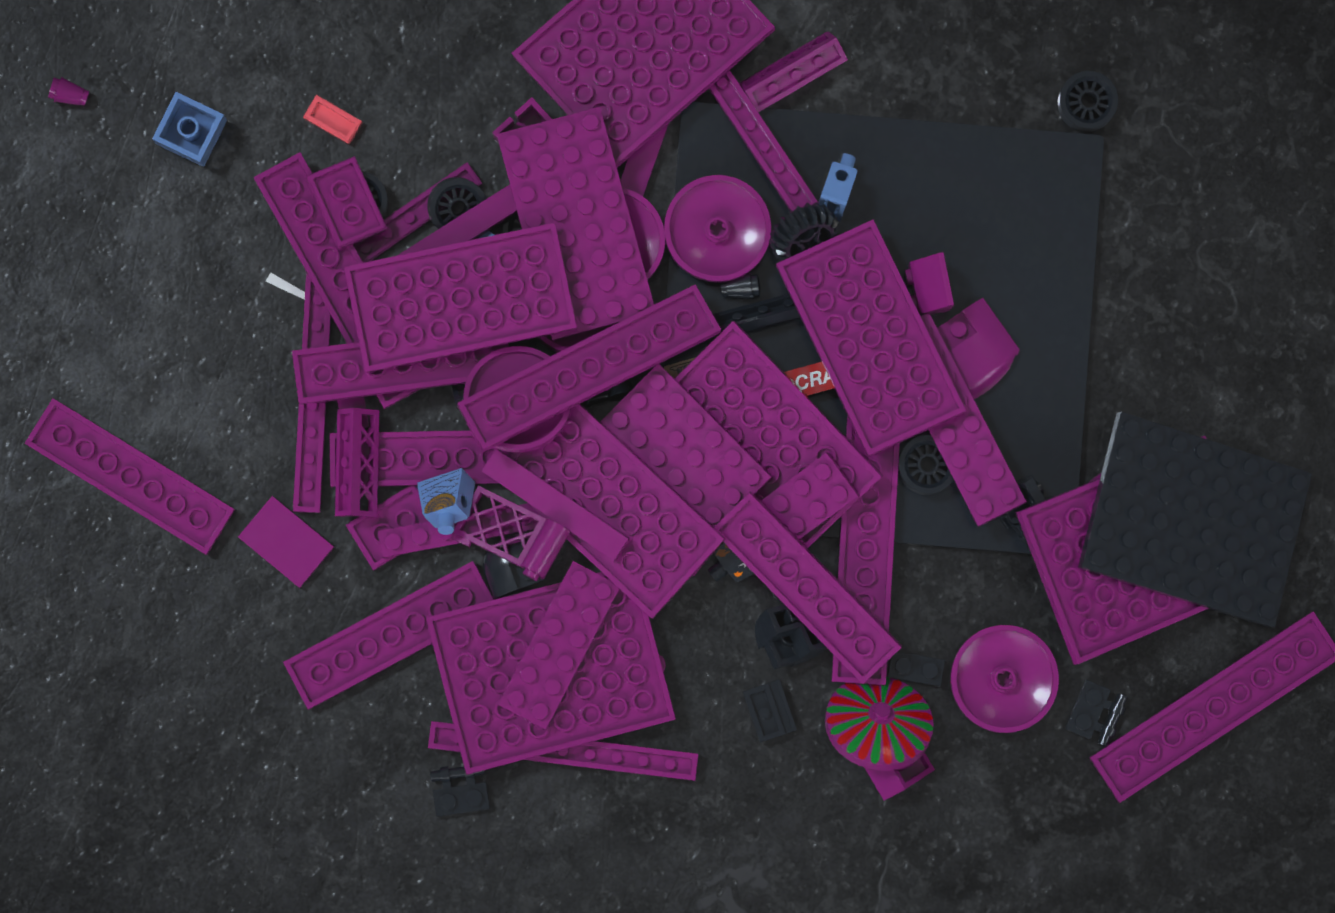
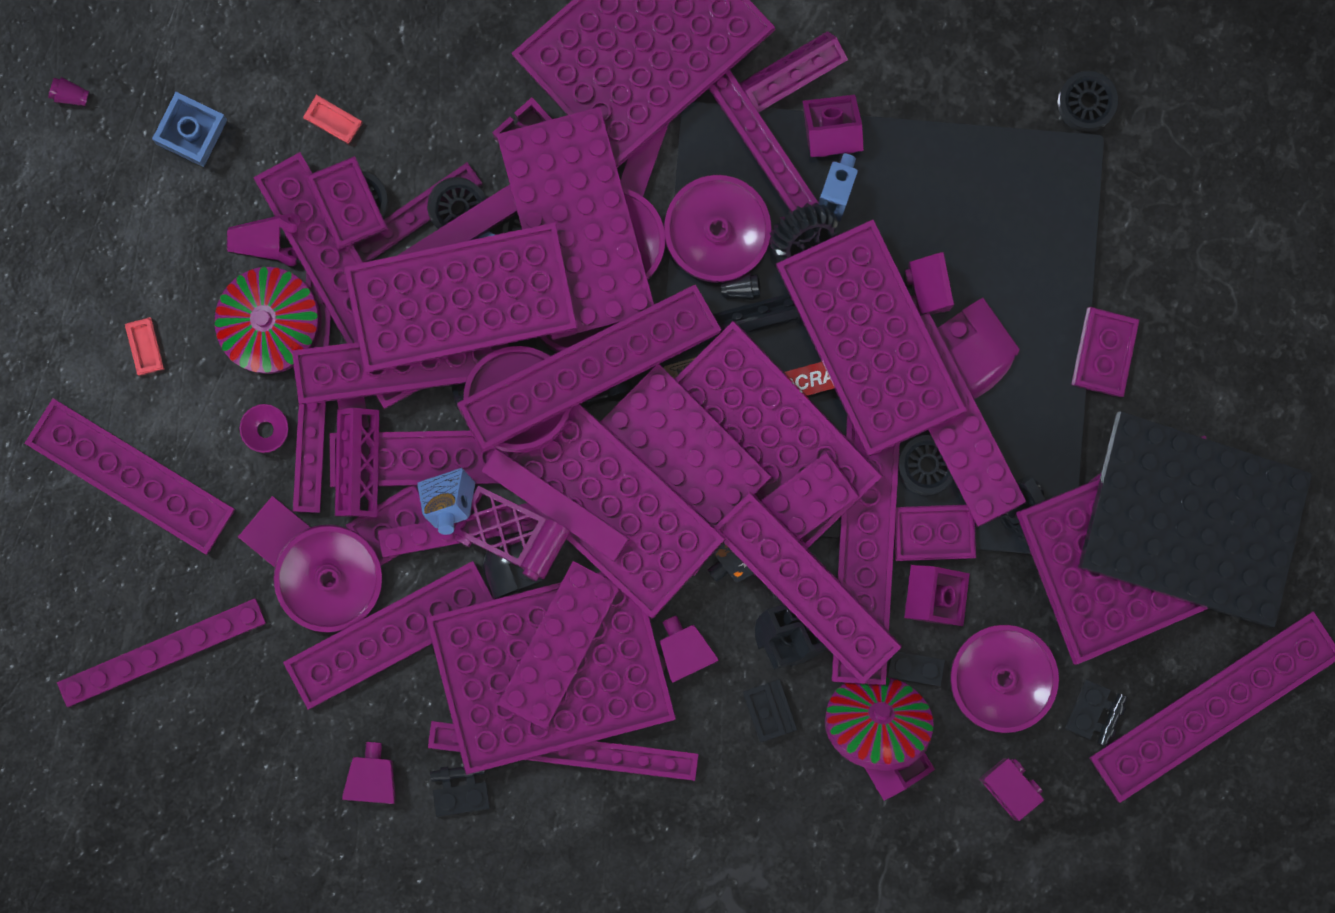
(144, 346): none -> coral tile
(161, 652): none -> magenta plate
(258, 415): none -> magenta piece
(263, 238): none -> magenta flag
(266, 318): none -> dish
(327, 578): none -> magenta dish
(370, 777): none -> magenta torso
(684, 650): none -> magenta torso
(833, 126): none -> magenta slope
(934, 533): none -> magenta tile
(937, 595): none -> magenta slope
(1012, 789): none -> magenta brick
(1105, 352): none -> magenta tile

